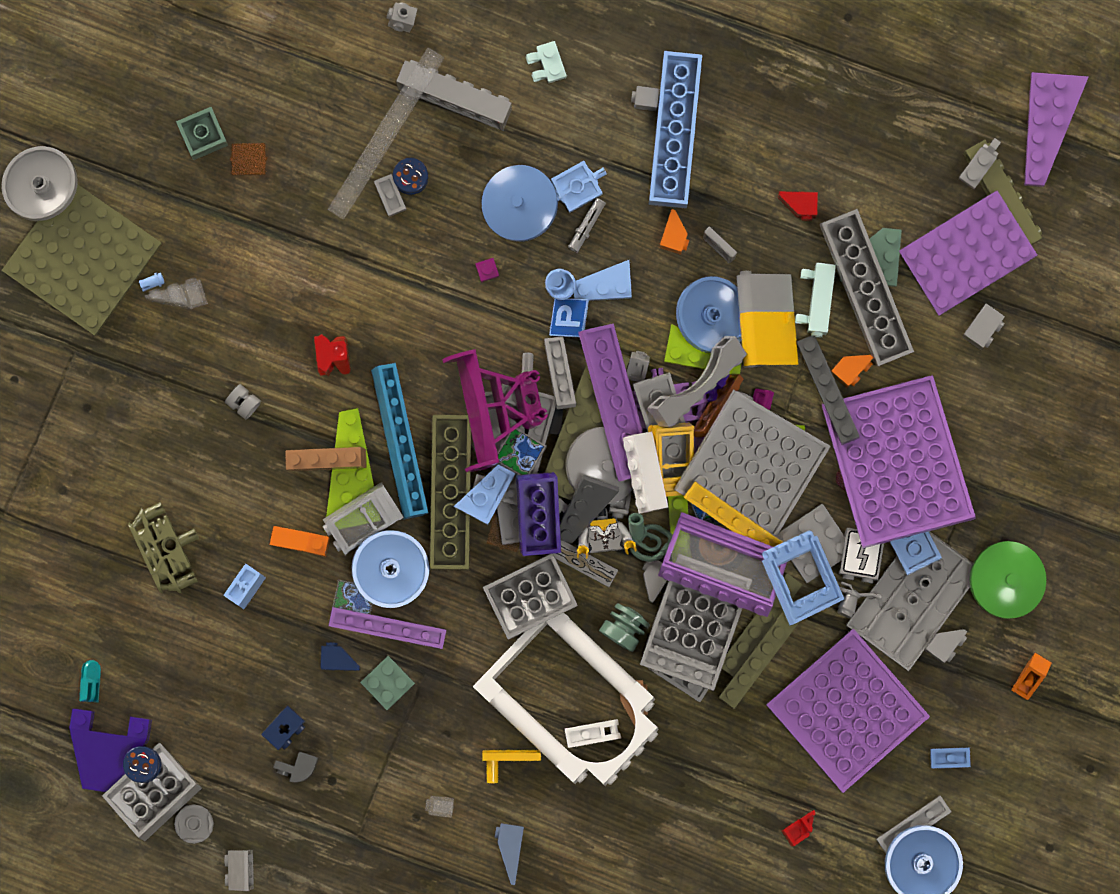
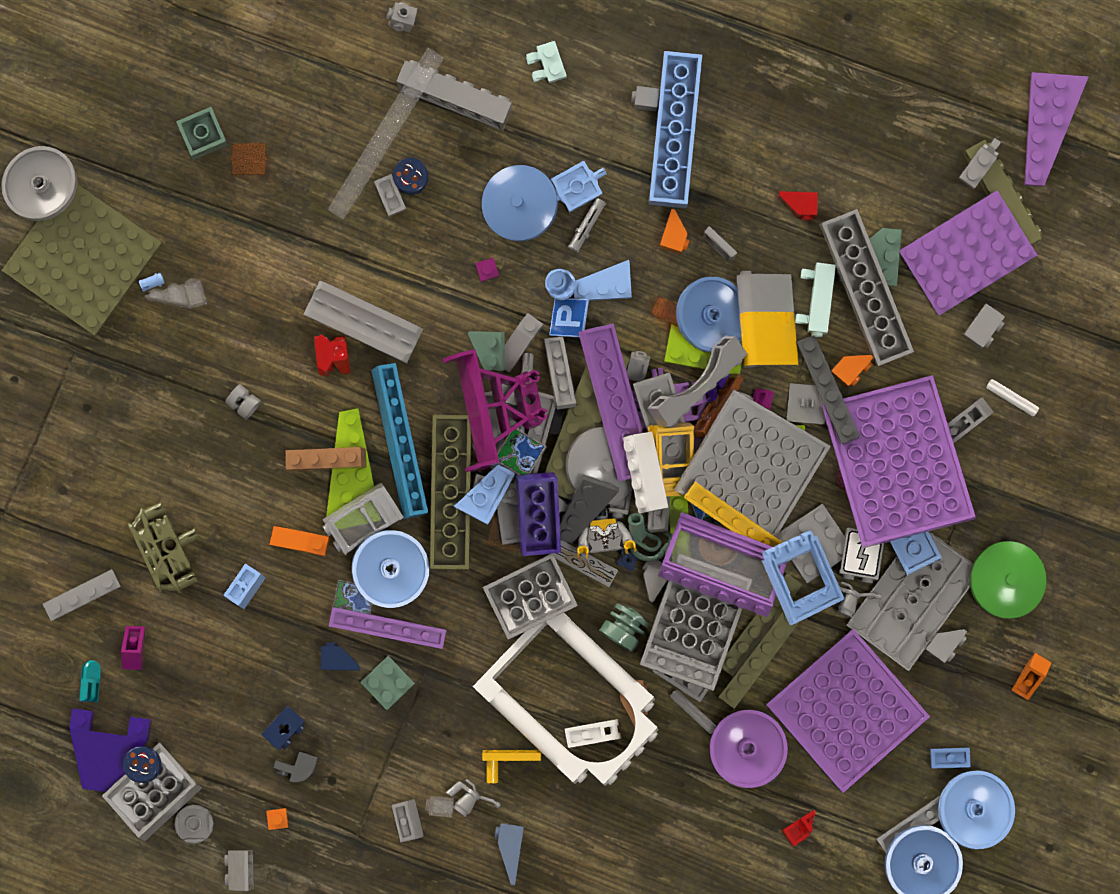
(81, 595): none -> light grey plate
(133, 647): none -> magenta slope
(277, 819): none -> orange plate
(363, 321): none -> light grey plate
(407, 820): none -> light grey slope
(466, 802): none -> light grey piece
(489, 348): none -> sand green wing
(521, 340): none -> light grey slope
(622, 561): none -> dark blue plate
(659, 519): none -> light grey plate
(665, 310): none -> clear orange axle
(693, 711): none -> light grey axle
(748, 748): none -> medium lavender dish
(804, 404): none -> light grey piece
(969, 419): none -> light grey slope
(976, 809): none -> light blue dish
(1012, 397): none -> white axle

